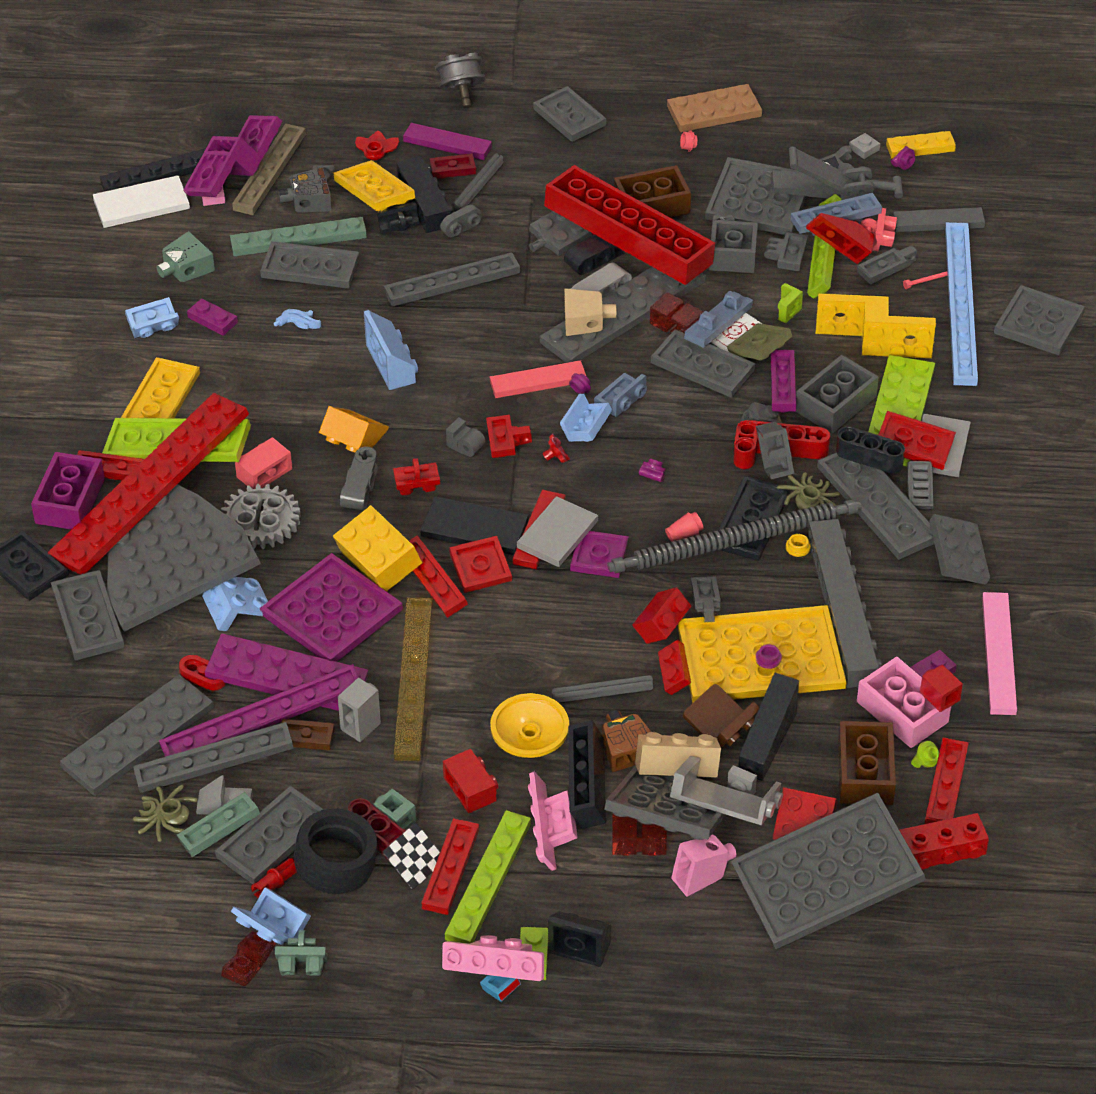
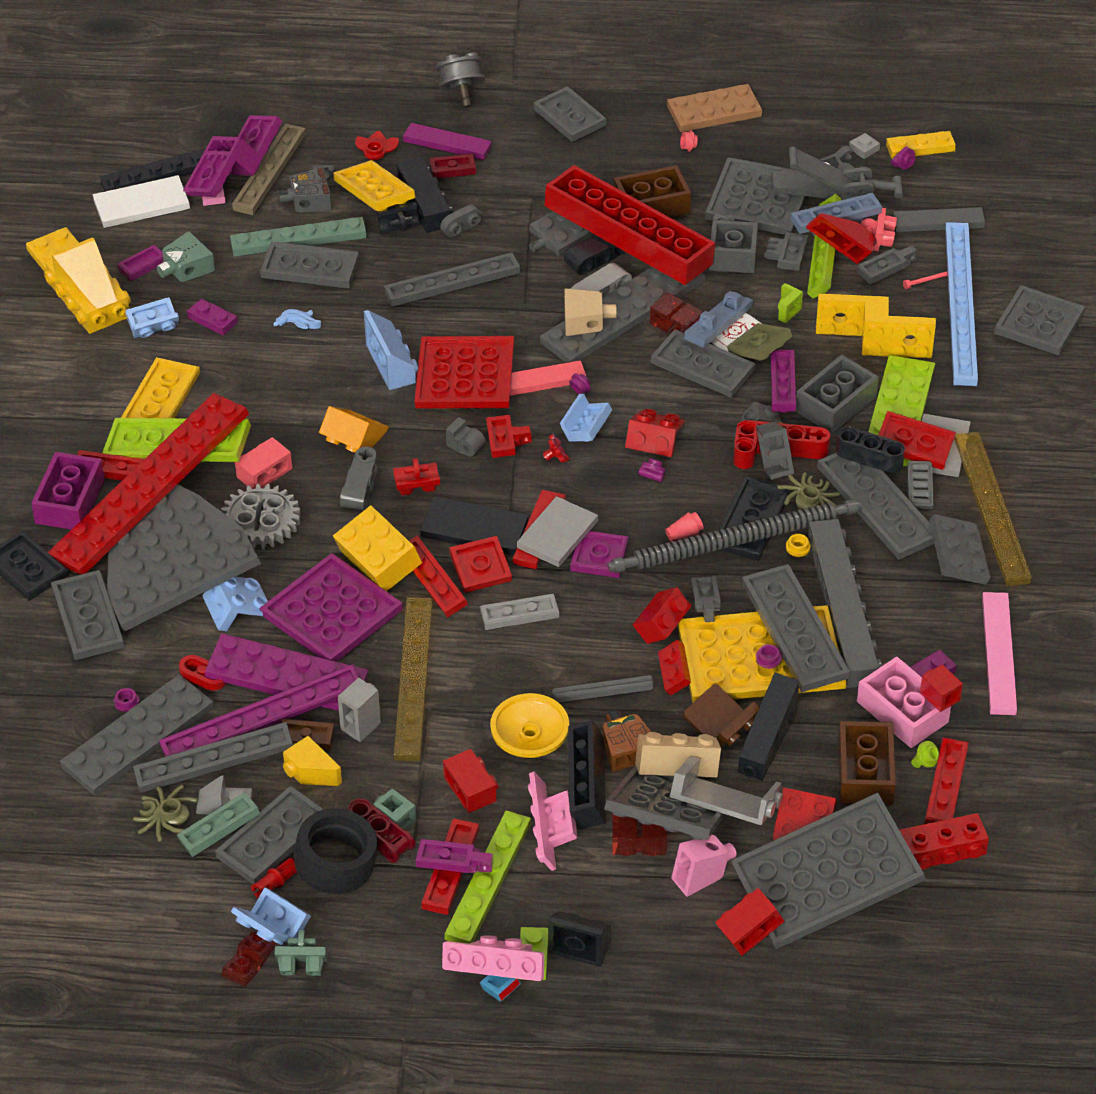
(80, 279): none -> yellow wedge
(125, 699): none -> magenta plate
(141, 263): none -> magenta tile
(311, 764): none -> yellow slope
(413, 855): sticker -> none
(453, 857): none -> magenta hinge
(465, 372): none -> red plate
(478, 182): dark grey axle -> none
(519, 611): none -> light grey tile
(622, 393): sand blue bracket -> none
(653, 432): none -> red bracket
(742, 780): light grey plate -> none
(749, 921): none -> red brick
(795, 628): none -> dark grey plate
(993, 509): none -> clear yellow tile

